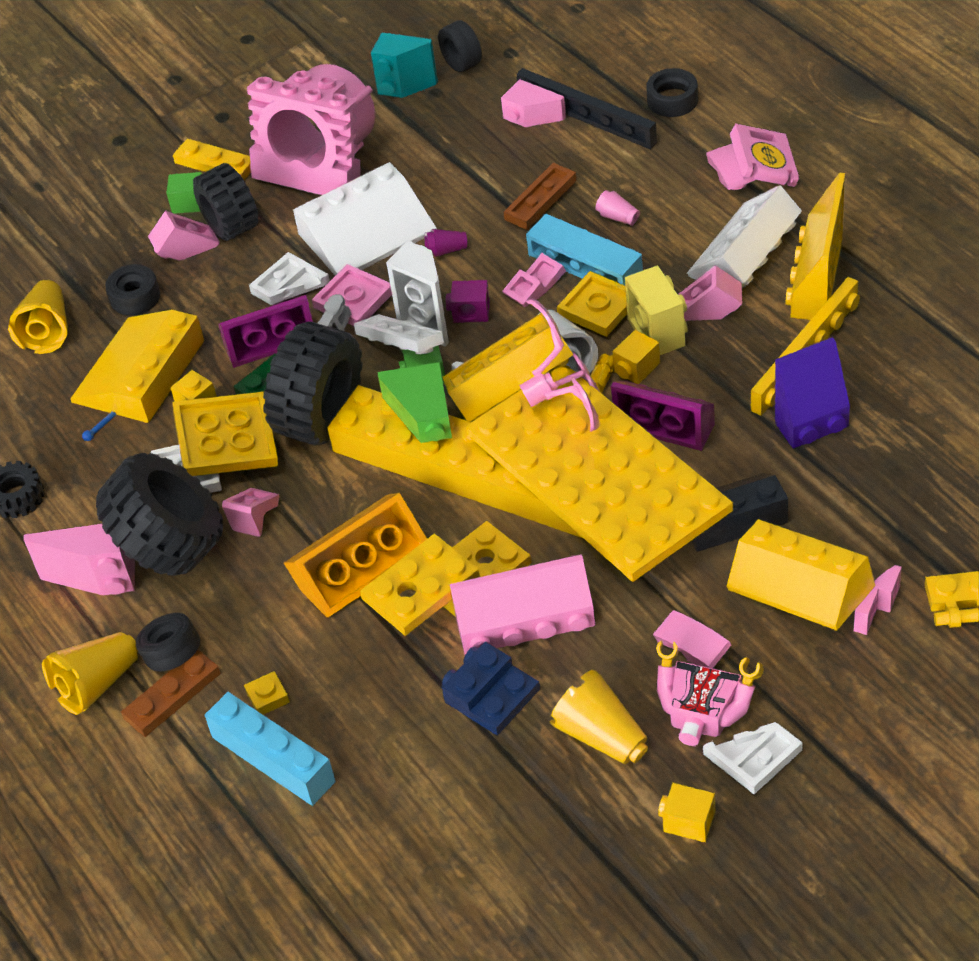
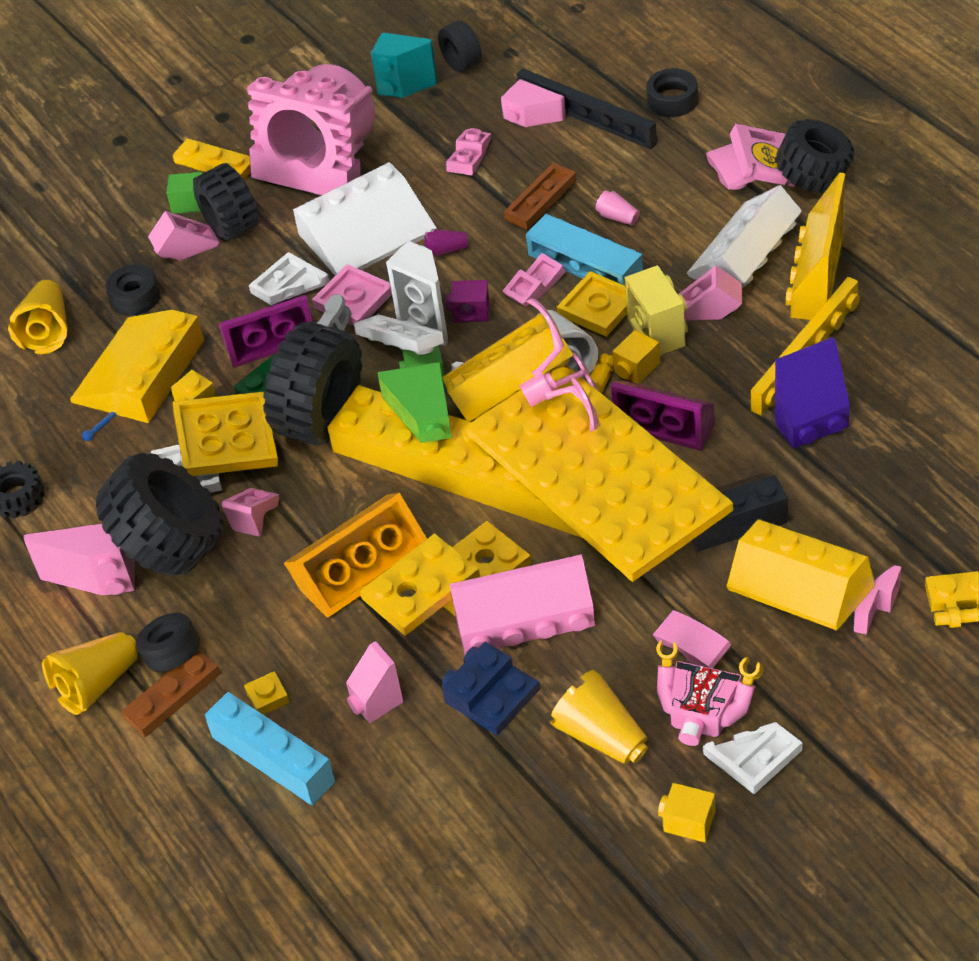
(374, 685): none -> bright pink slope
(469, 151): none -> bright pink slope
(814, 154): none -> black tyre

